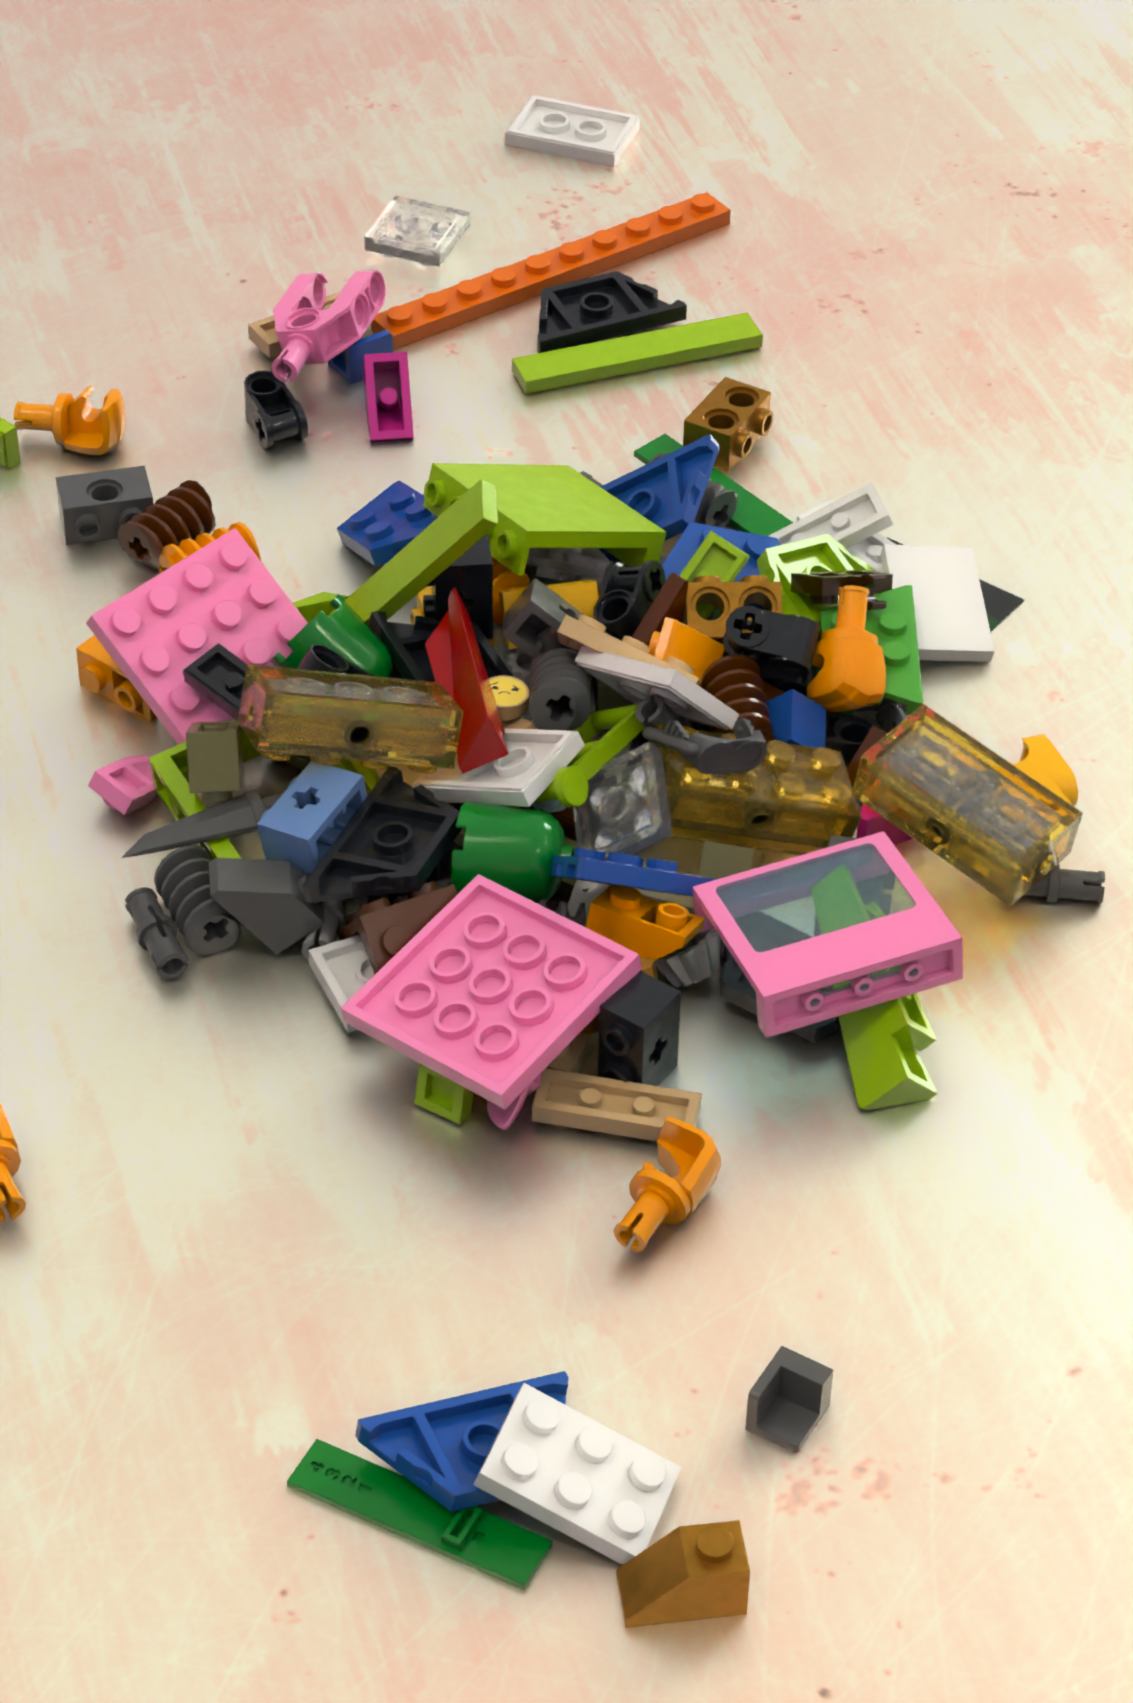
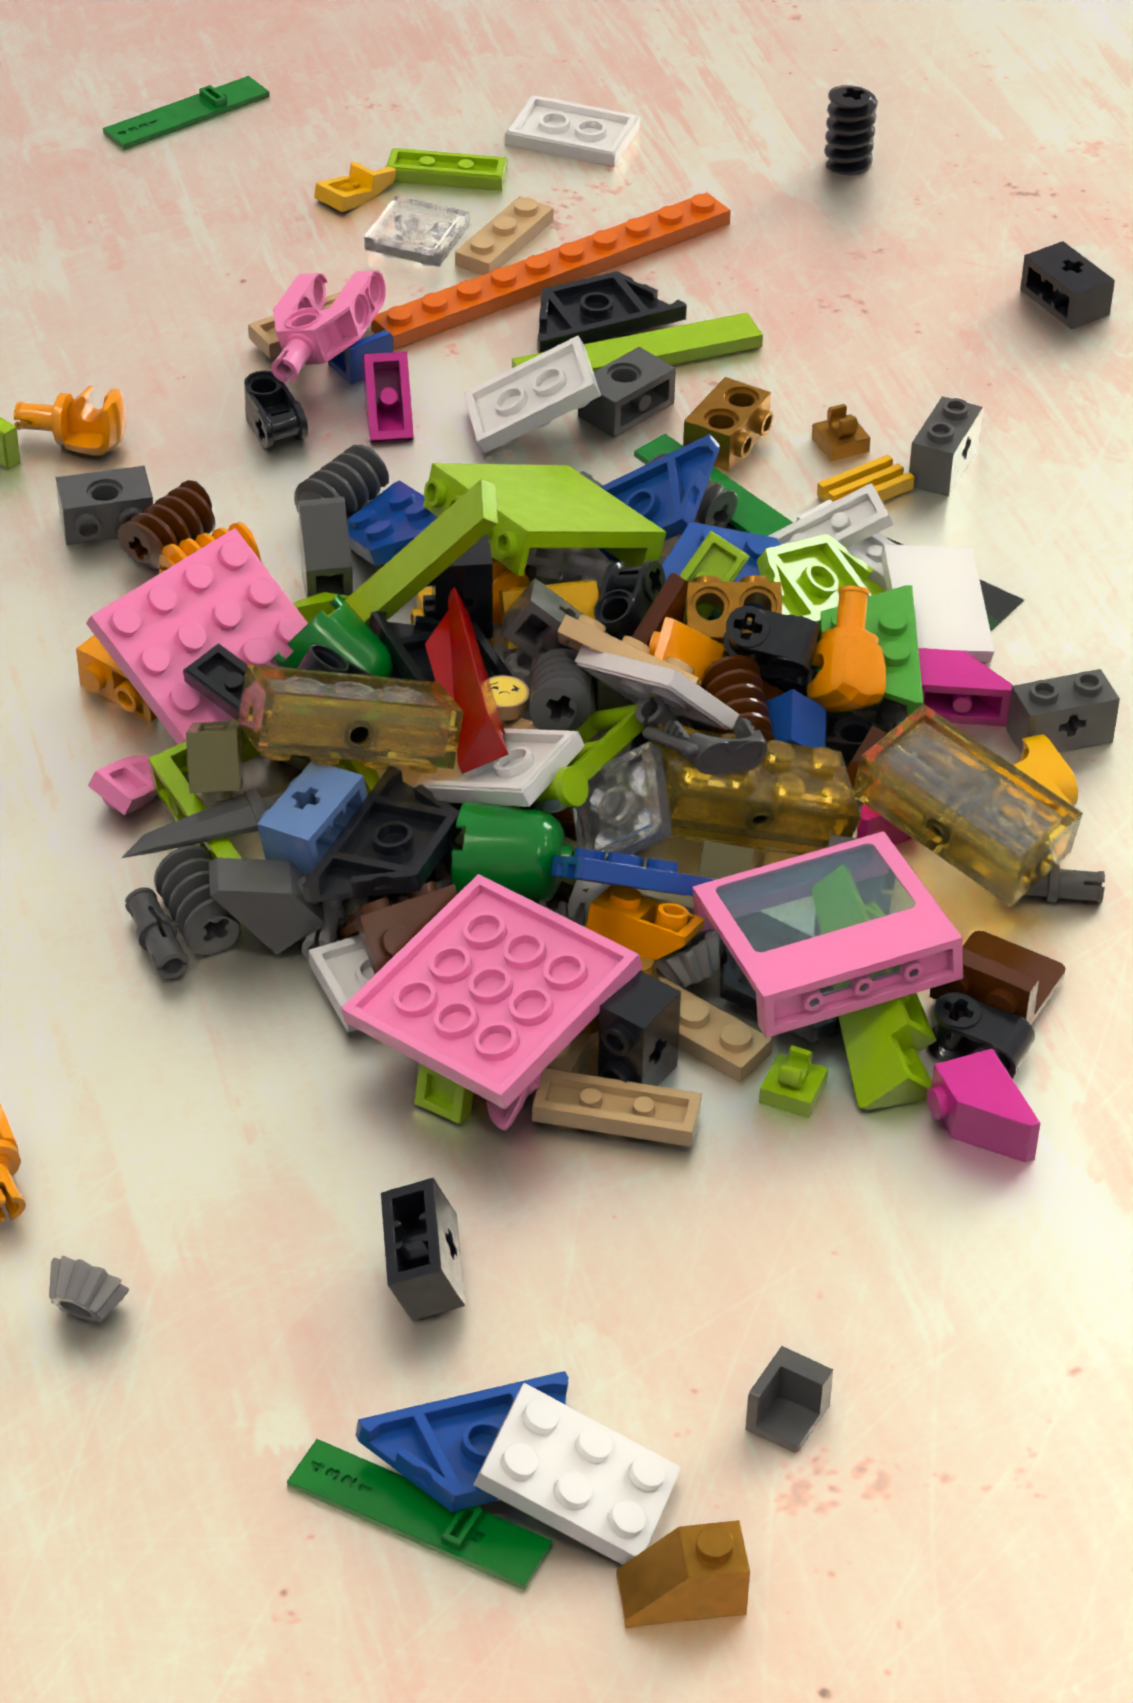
(84, 1289): none -> light grey piece
(186, 112): none -> green piece
(325, 546): none -> dark grey slope
(352, 191): none -> yellow slope
(353, 475): none -> dark grey piece
(422, 1249): none -> black brick
(448, 169): none -> lime tile
(504, 236): none -> tan plate
(531, 394): none -> white plate
(630, 392): none -> dark grey brick
(692, 1169): light orange piece -> none
(719, 1037): none -> tan plate
(794, 1083): none -> lime tile
(824, 585): dark brown plate -> none
(840, 434): none -> pearl gold tile
(850, 129): none -> black piece
(881, 472): none -> yellow tile
(945, 445): none -> dark grey brick
(963, 688): none -> dark pink slope
(979, 1030): none -> black piece
(983, 1106): none -> dark pink slope
(1005, 976): none -> reddish brown bracket
(1067, 285): none -> black brick
(1067, 709): none -> dark grey brick

